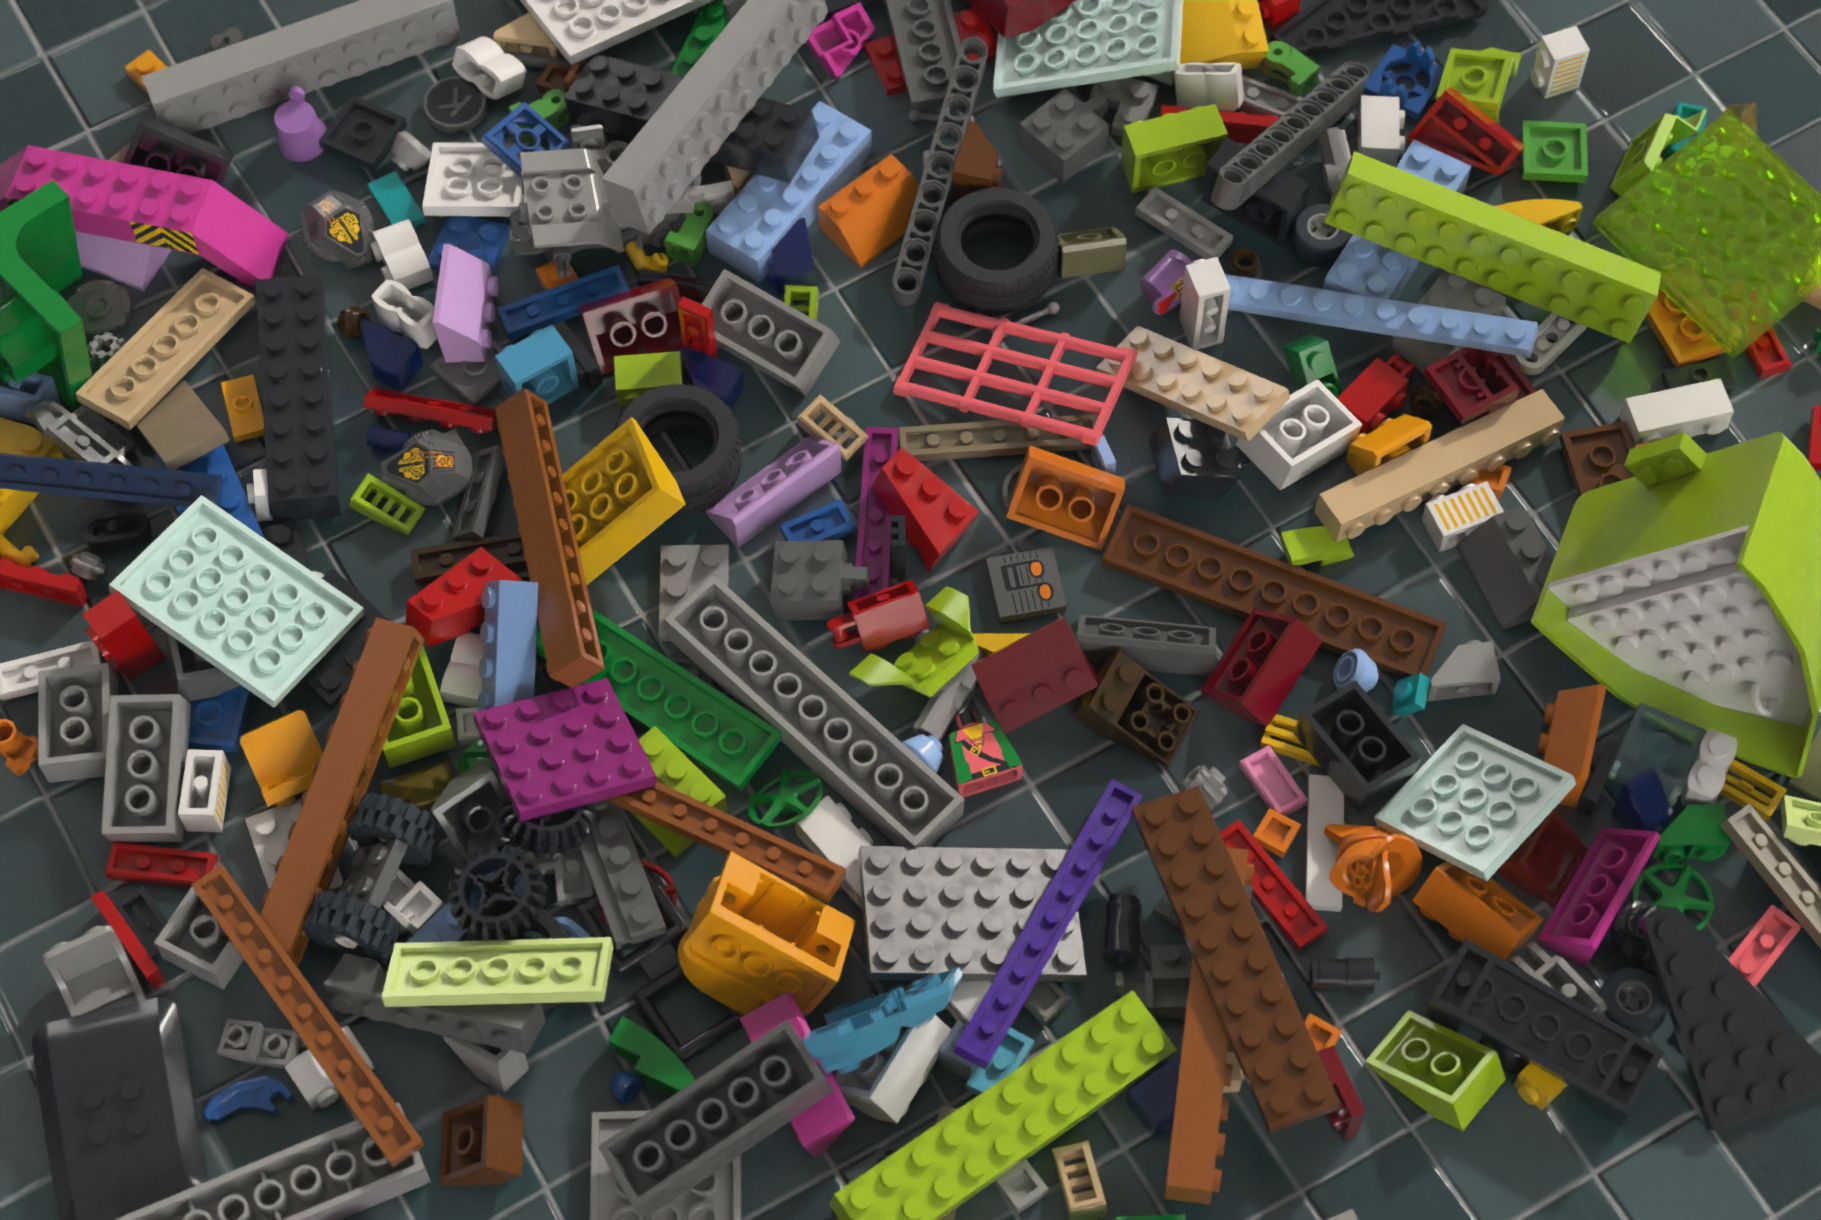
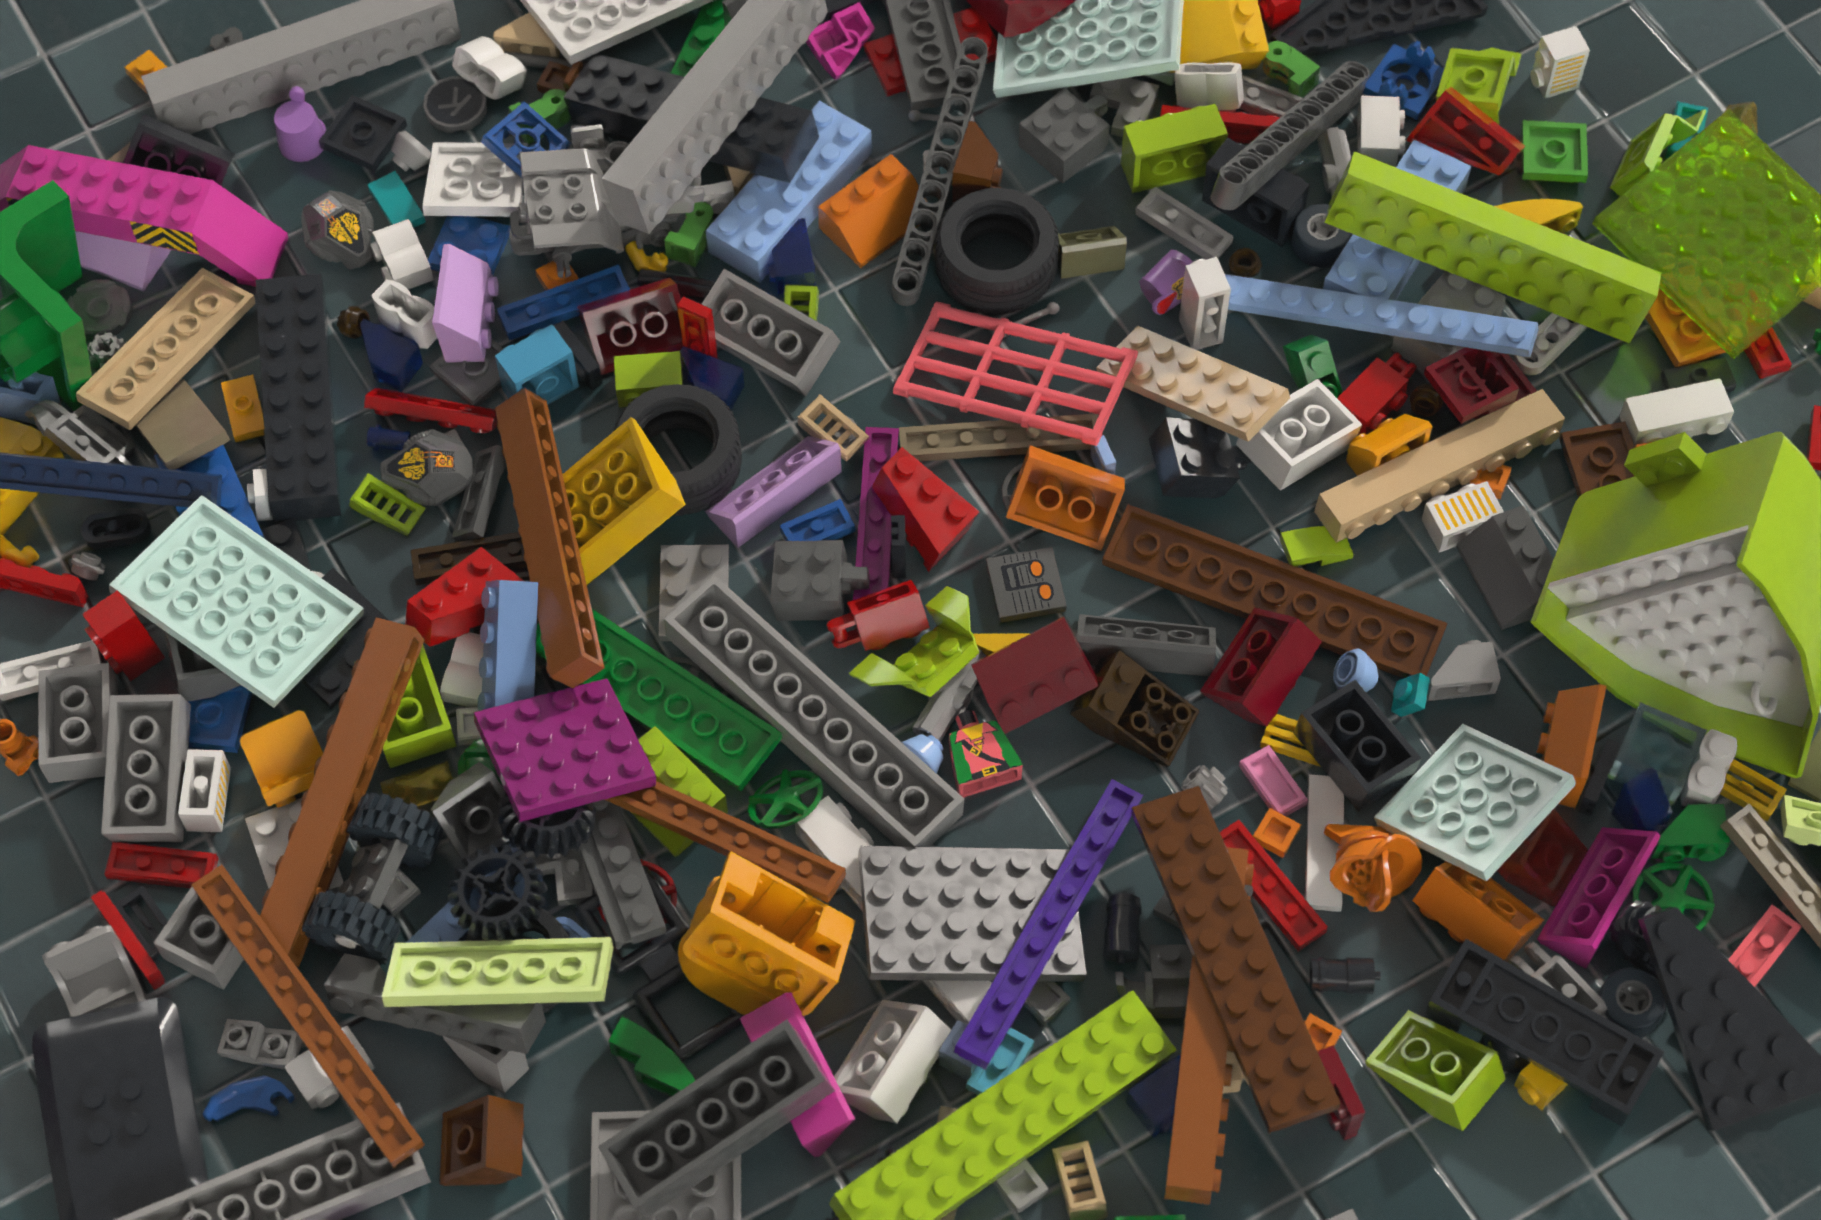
(415, 908): white bracket -> none
(625, 1086): blue hinge -> none
(874, 1022): dark azure wedge -> none

